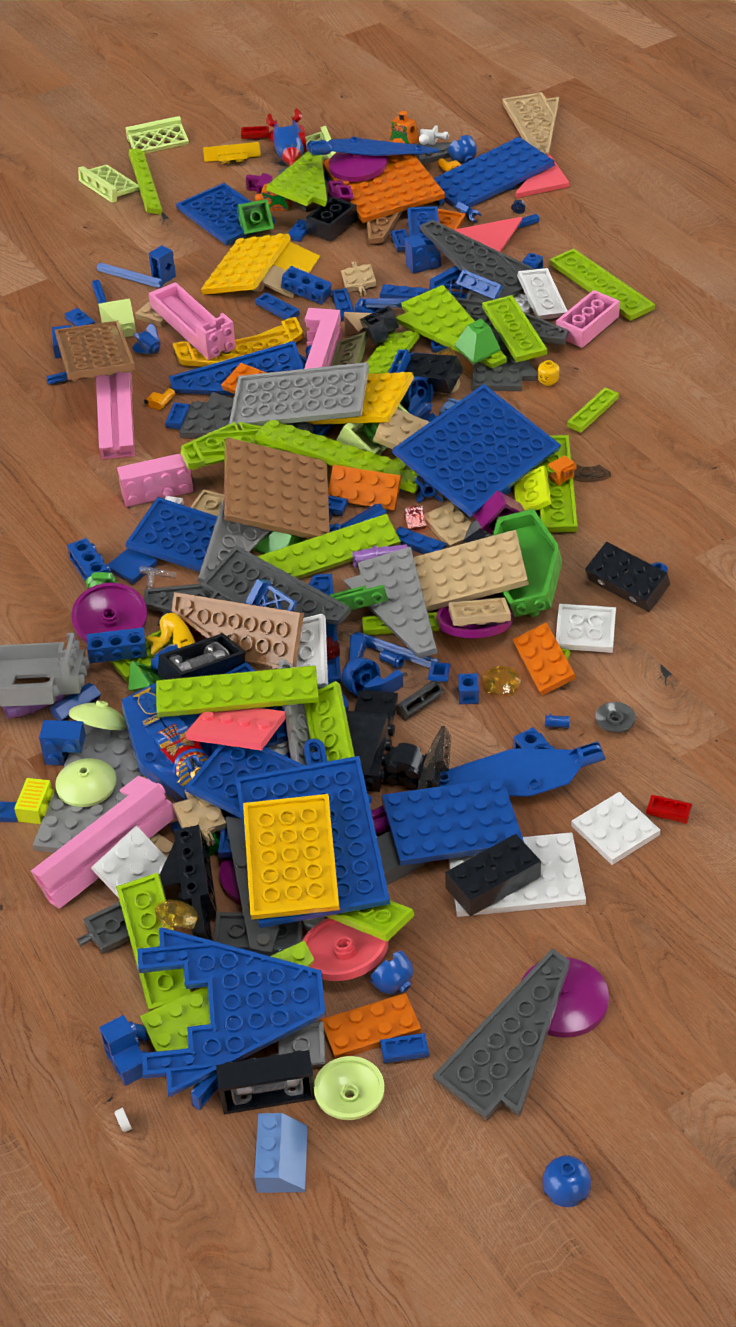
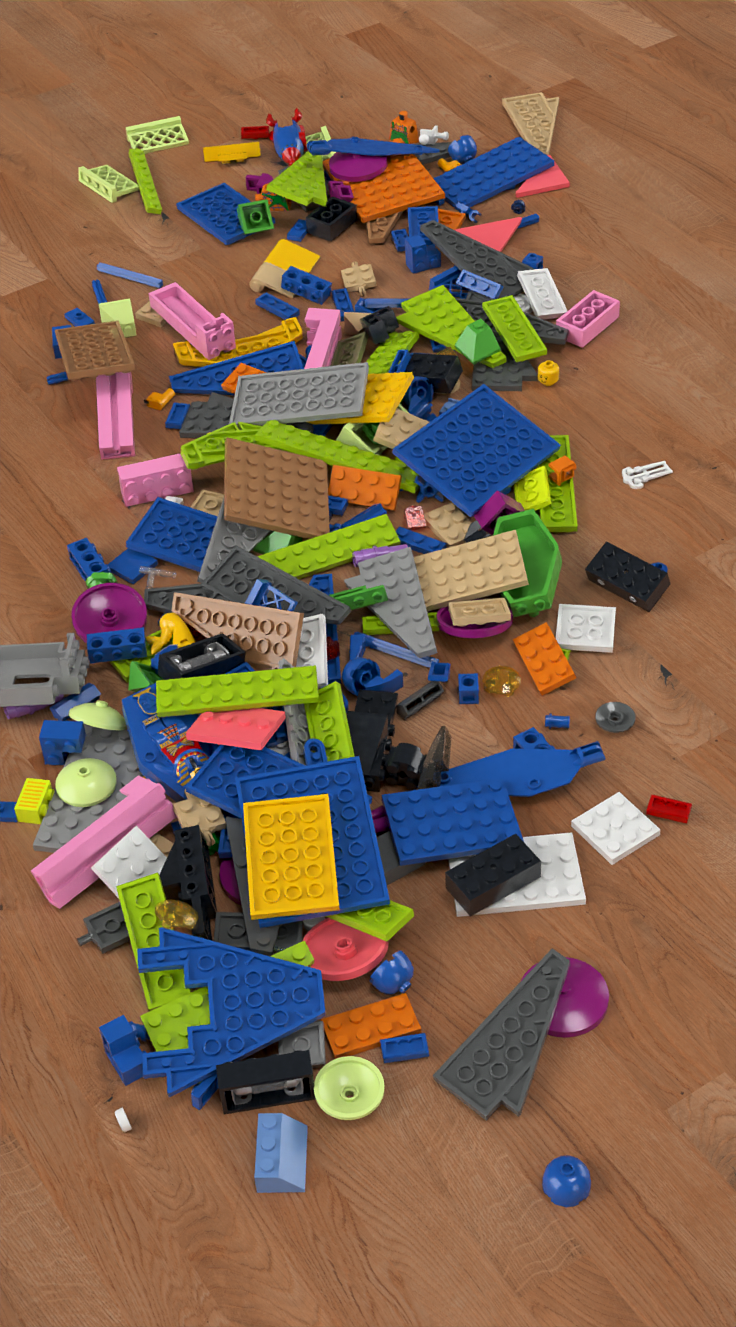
(148, 341): blue brick -> none
(162, 263): blue brick -> none
(246, 264): yellow plate -> none
(393, 291): blue plate -> none
(395, 660): blue pin -> none
(591, 474): clear smoke tile -> none
(592, 410): lime plate -> none
(593, 277): lime plate -> none
(646, 475): none -> white piece

